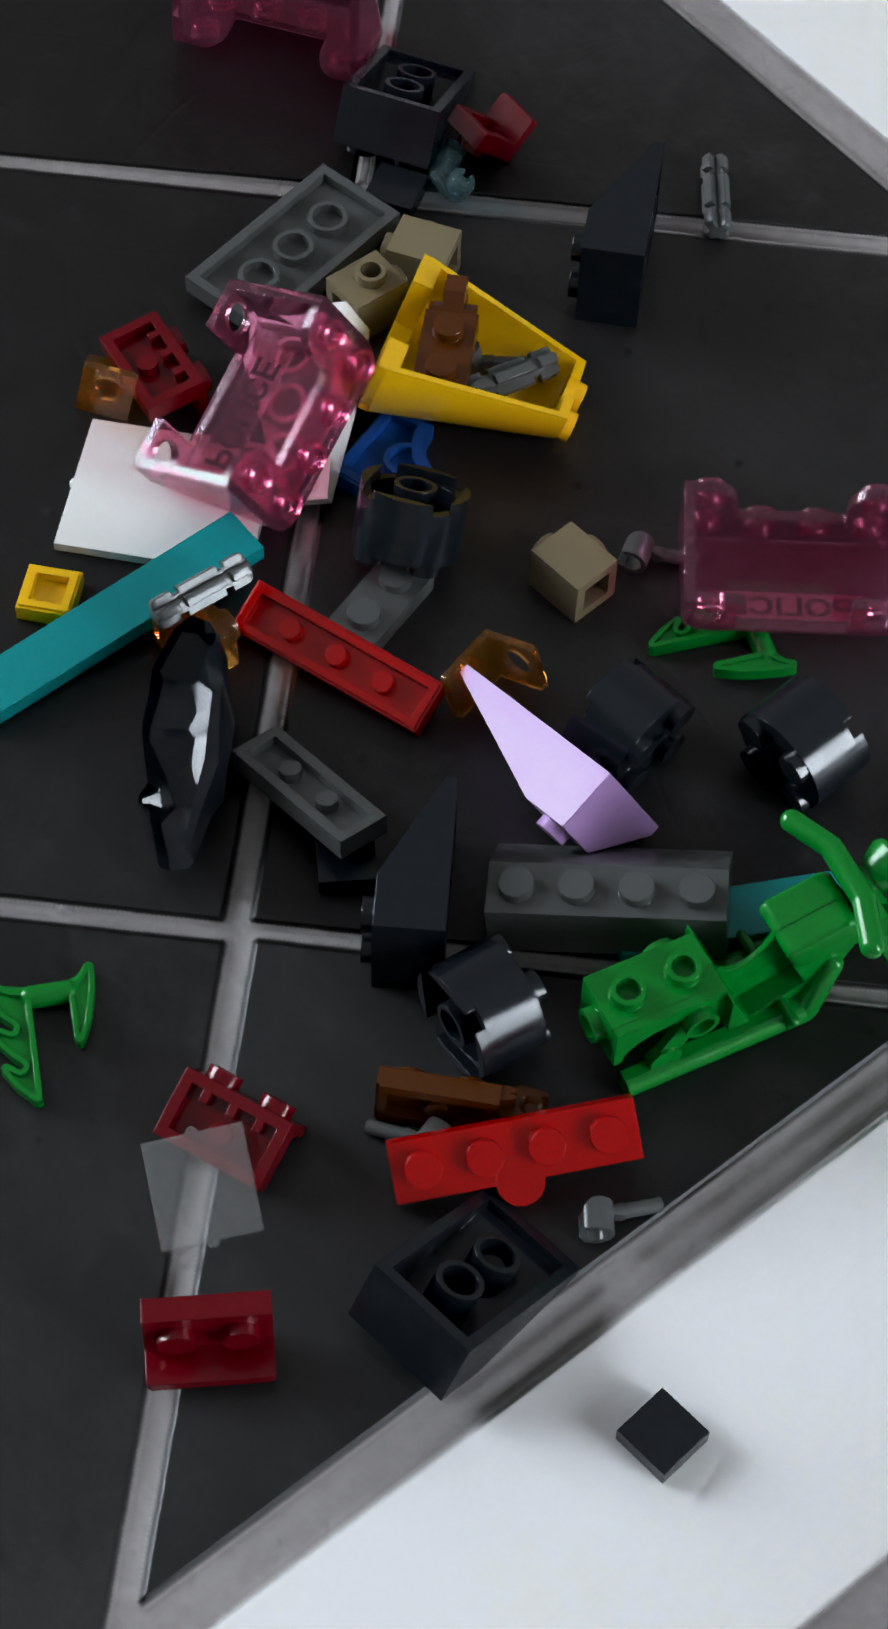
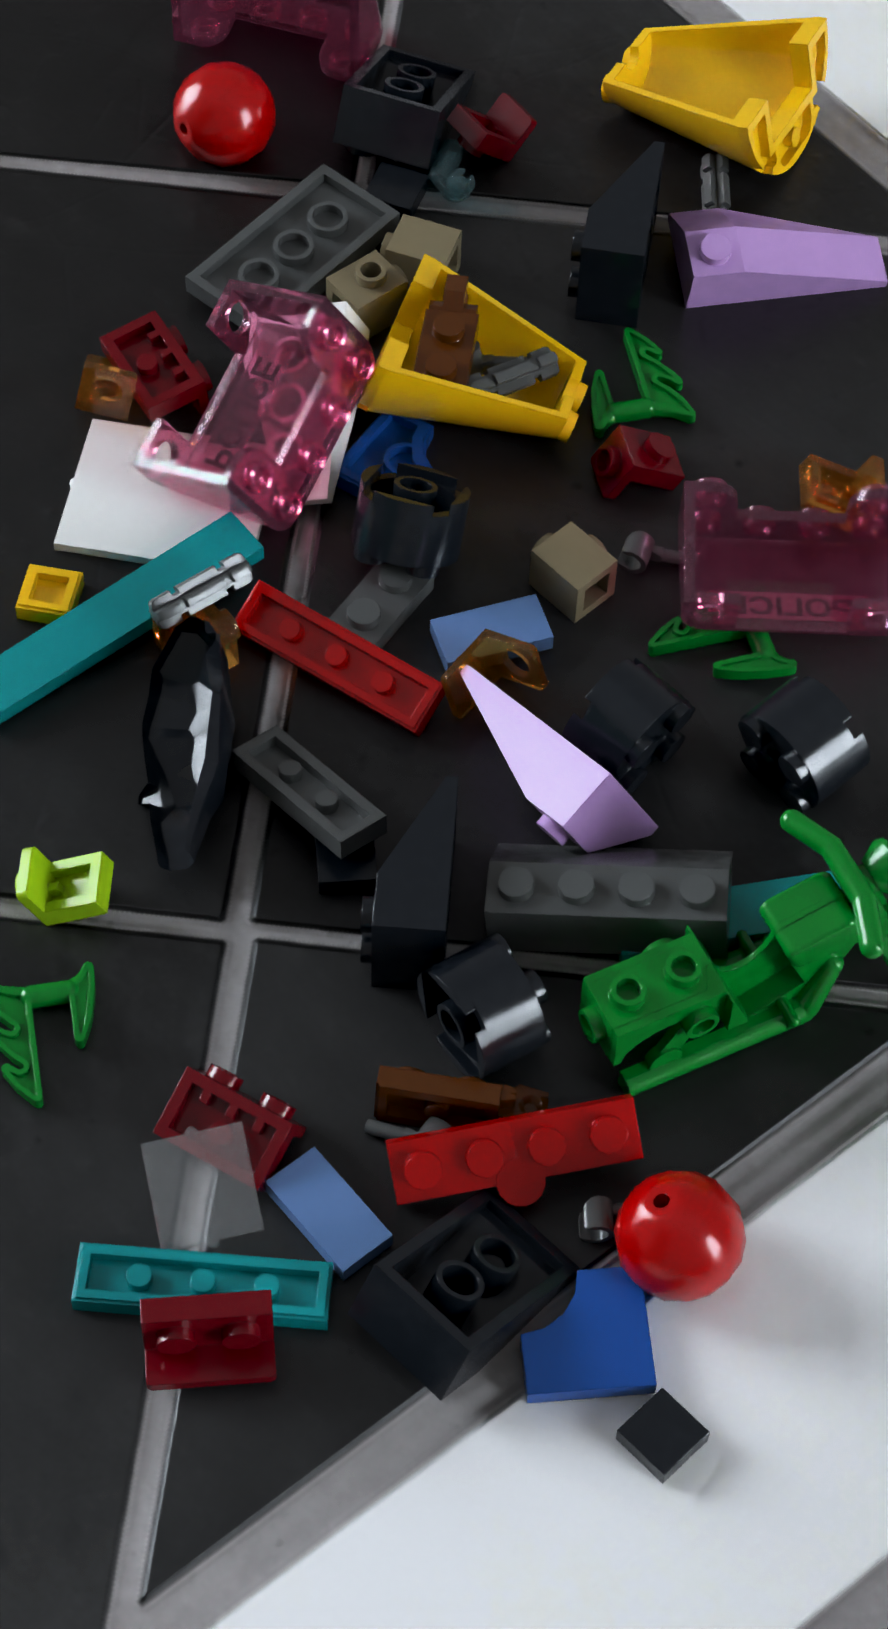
(64, 888): none -> lime bracket
(119, 1276): none -> teal tile
(224, 113): none -> red piece
(329, 1213): none -> medium blue tile
(515, 618): none -> medium blue tile
(594, 1346): none -> blue tile
(636, 457): none -> dark red bracket
(655, 384): none -> green piece
(679, 1235): none -> red piece
(728, 86): none -> yellow cone
(754, 257): none -> lavender wedge
(832, 485): none -> clear orange bracket

